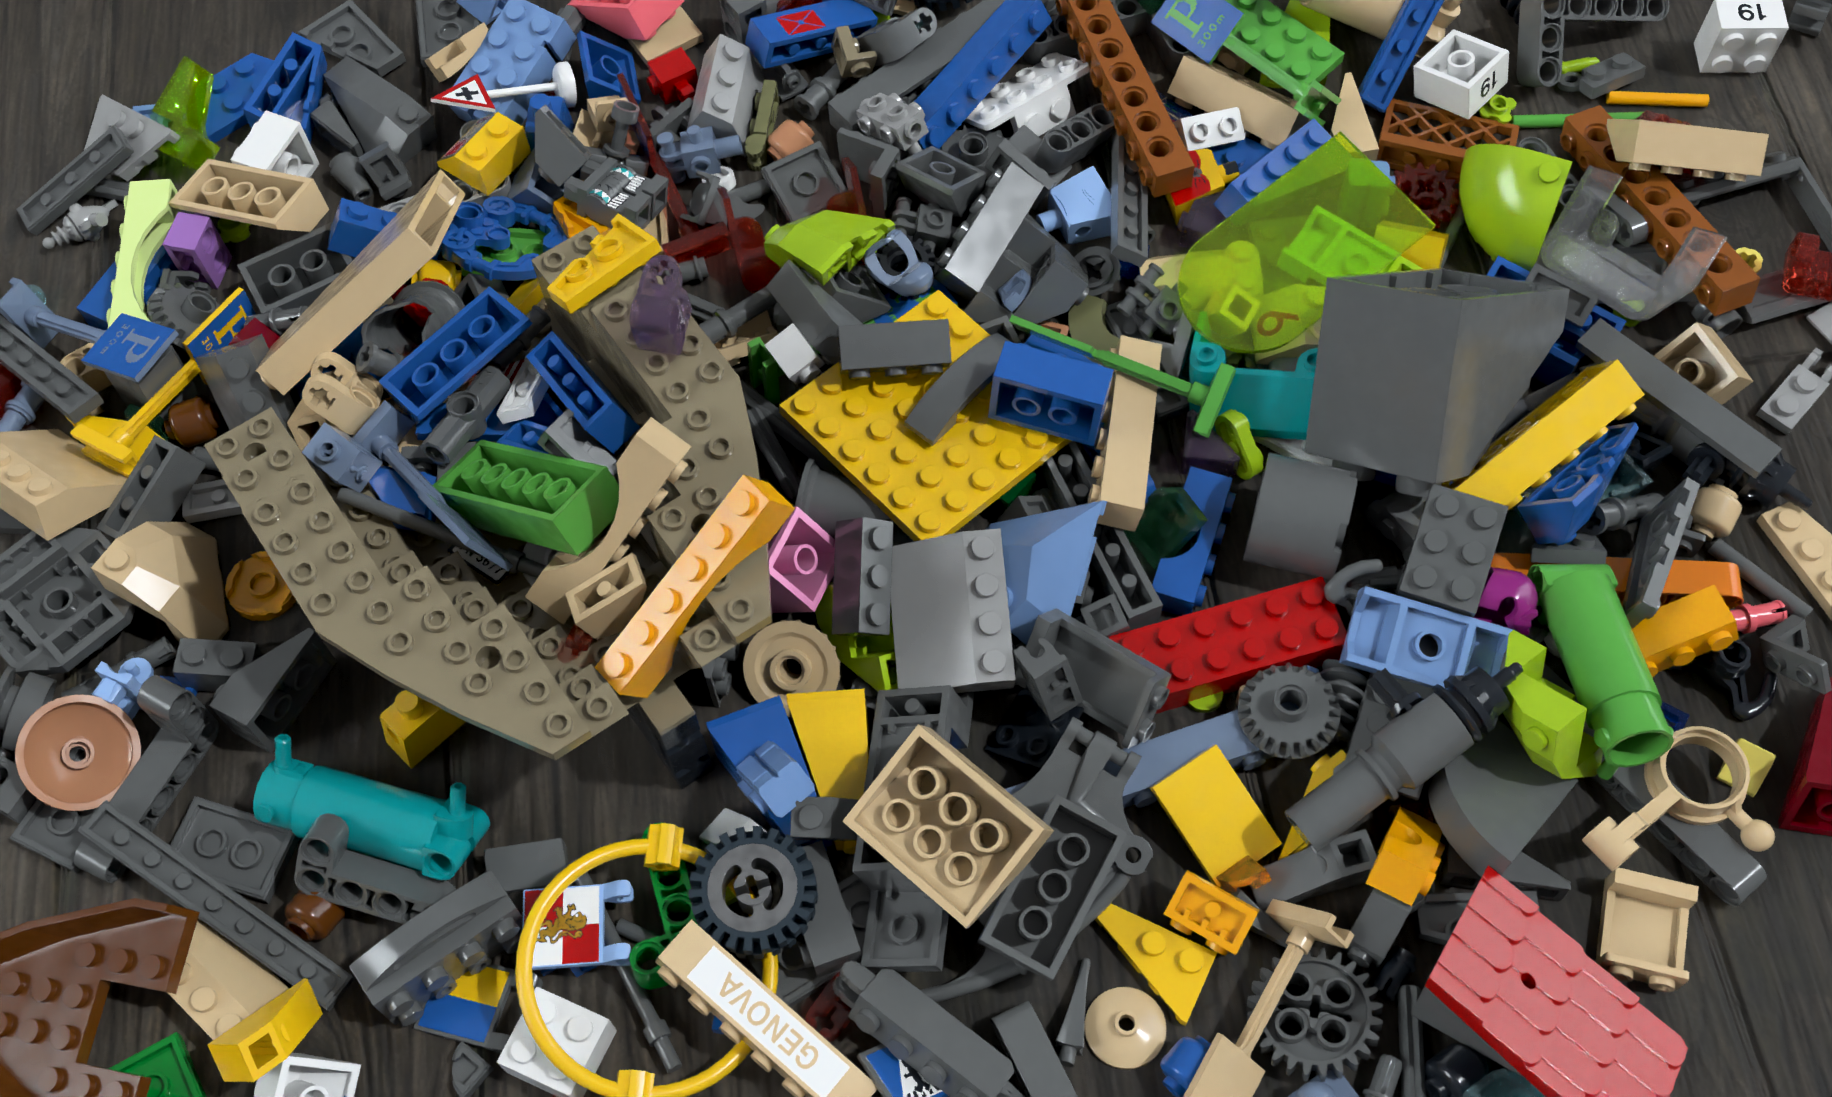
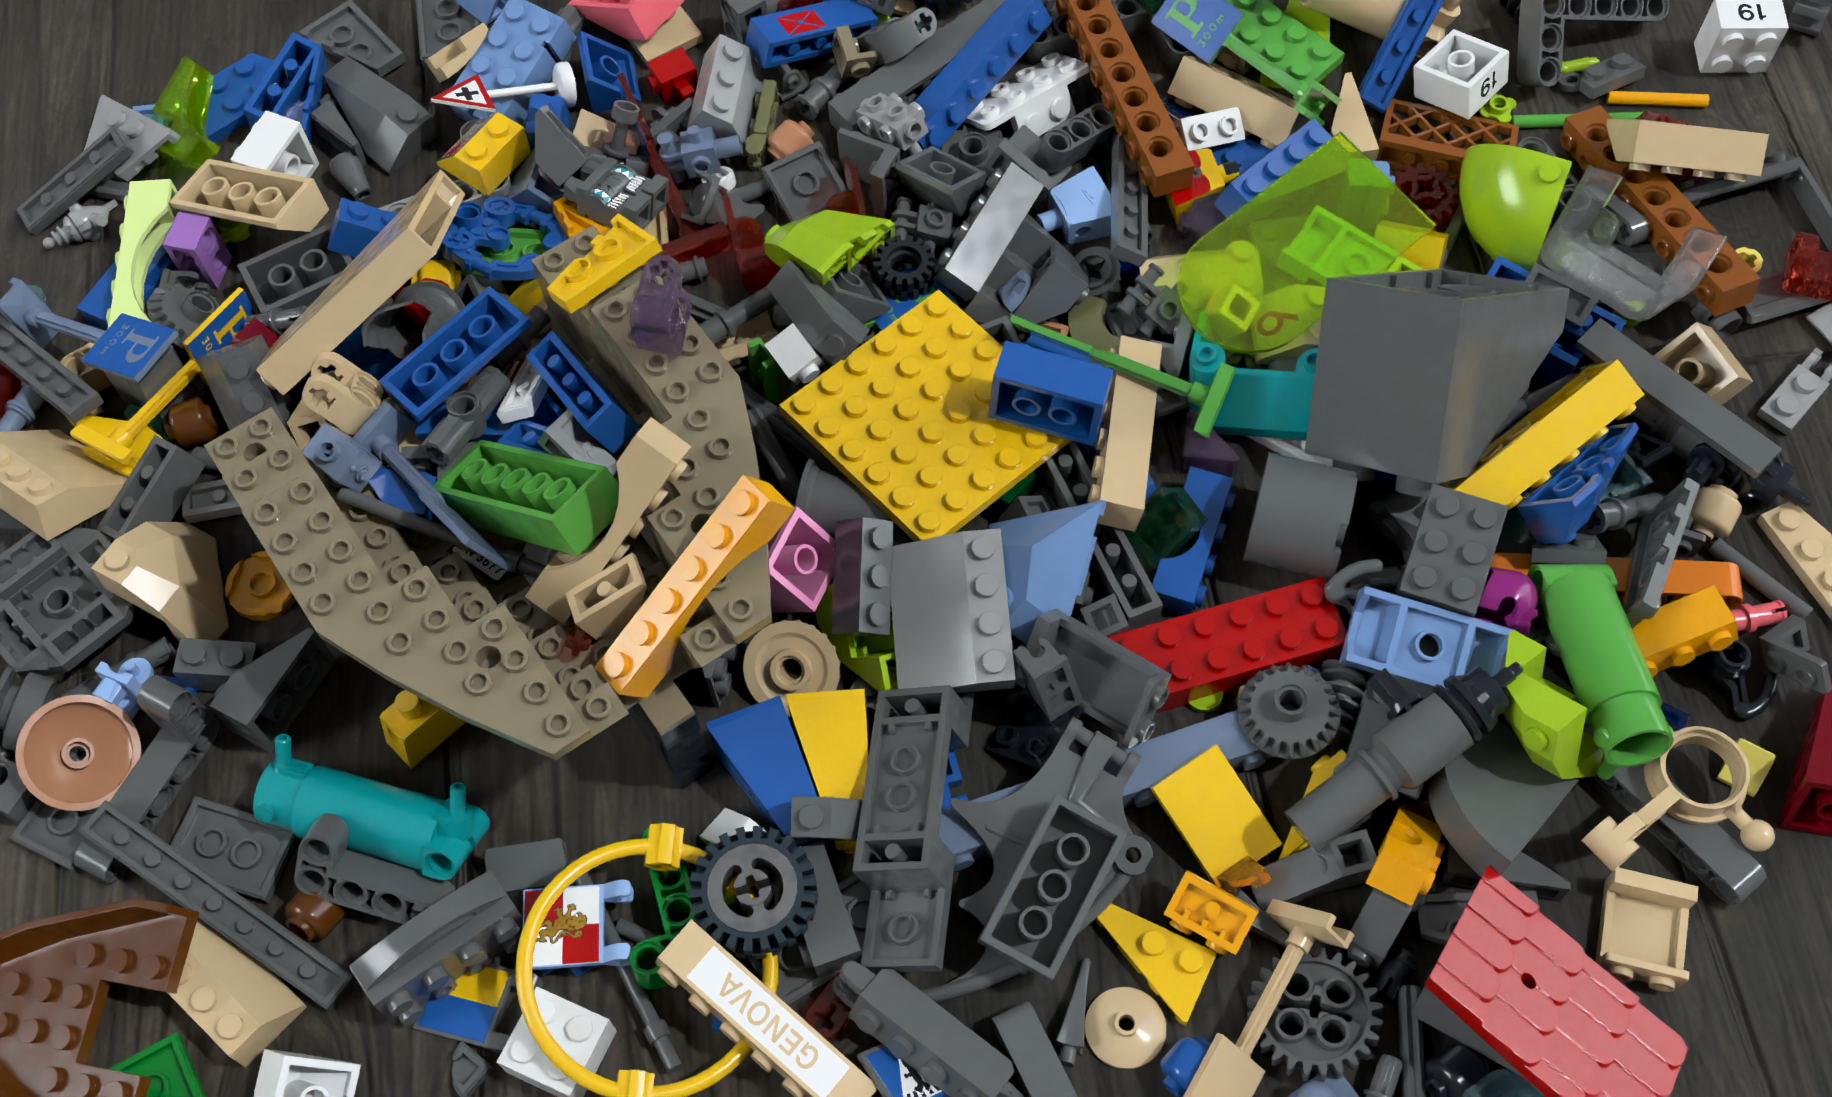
(266, 1035): yellow slope -> none
(375, 360): dark grey bush -> none
(386, 171): dark grey bracket -> none
(600, 112): tan bracket -> none
(773, 780): medium blue brick -> none
(894, 348): dark grey brick -> none
(913, 281): sand blue piece -> none
(947, 825): tan slope -> none
(955, 390): dark grey slope -> none
(1235, 431): lime plate -> none

